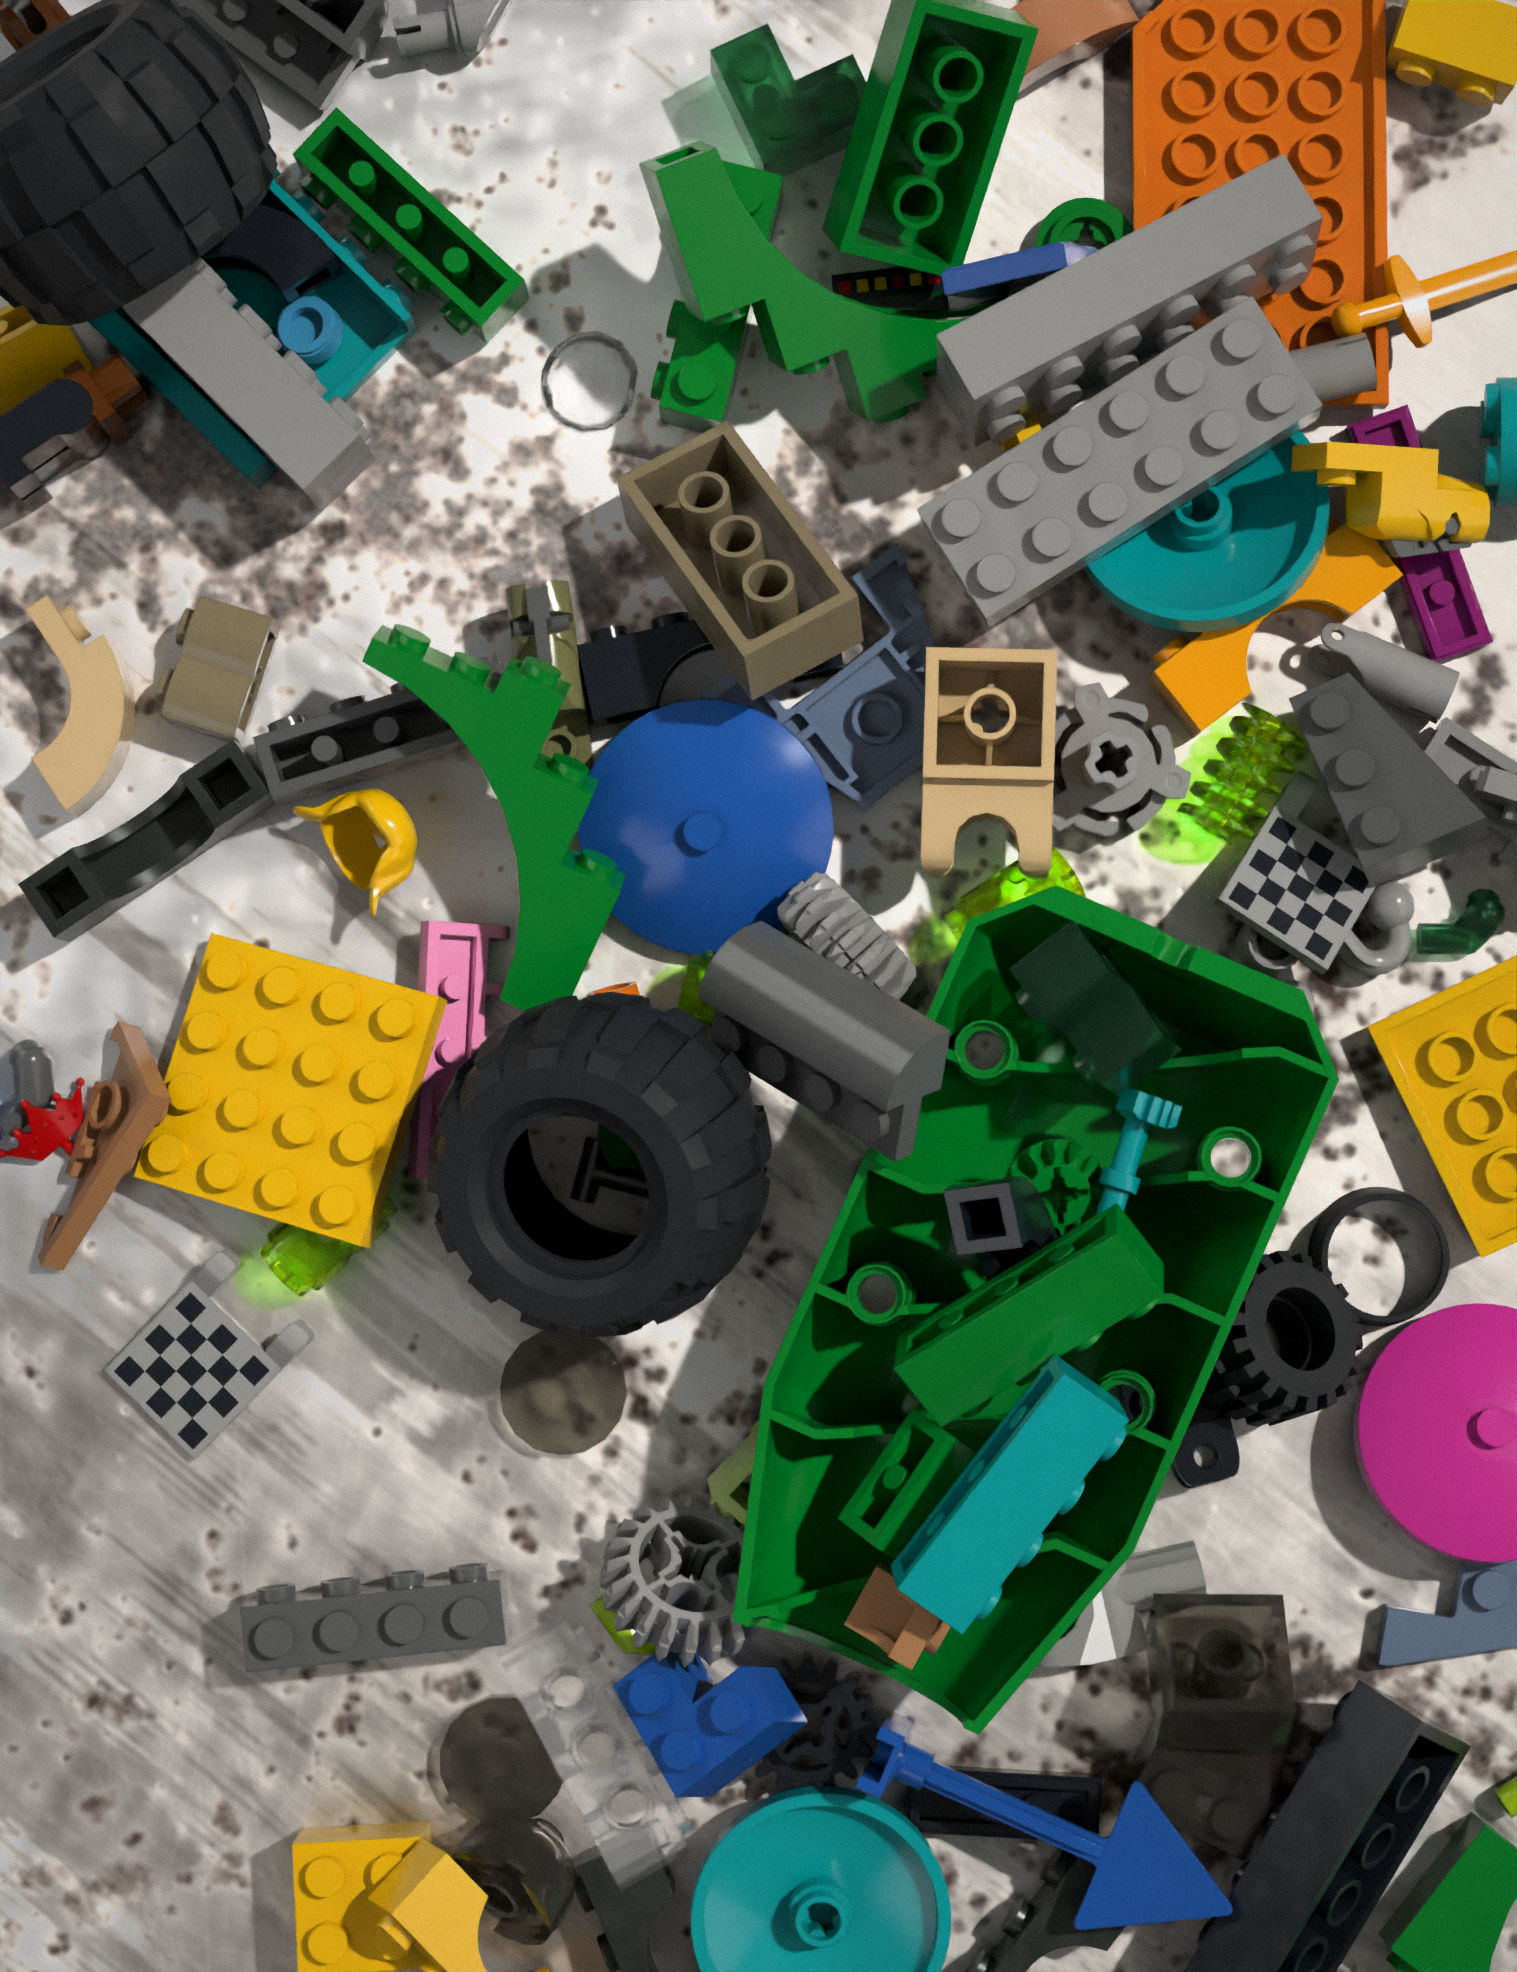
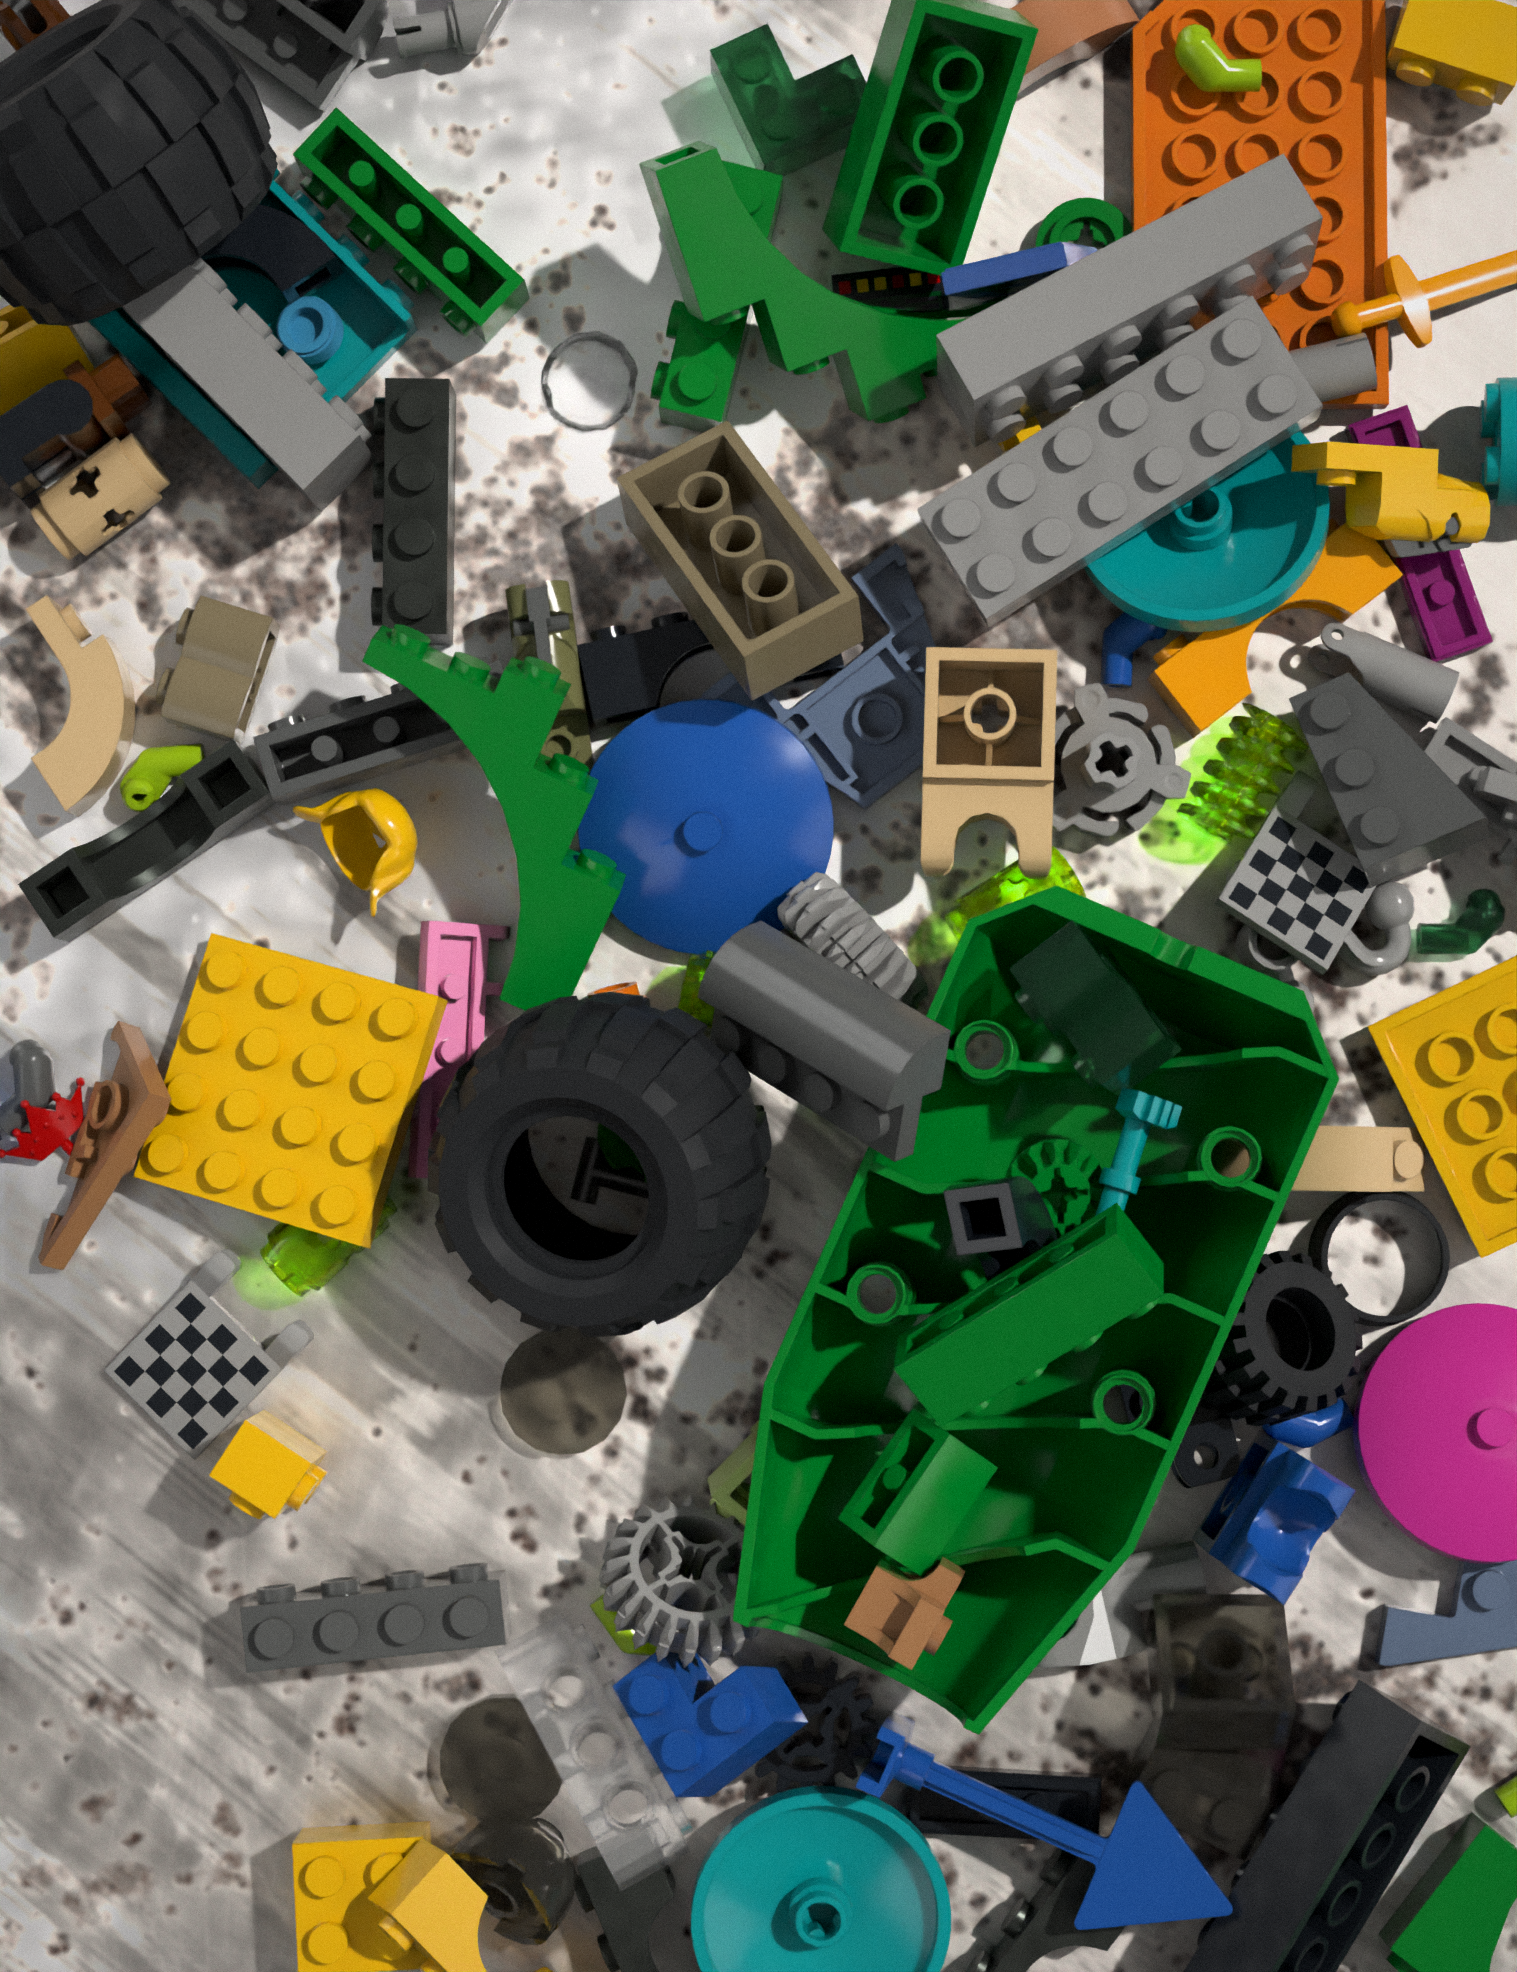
(126, 481): none -> tan piece
(154, 771): none -> lime arm
(270, 1467): none -> yellow brick
(418, 507): none -> pearl dark grey brick
(1010, 1495): teal brick -> none
(1119, 643): none -> blue arm
(1209, 66): none -> lime arm
(1272, 1516): none -> blue brick
(1313, 1427): none -> blue arm
(1346, 1160): none -> tan arch

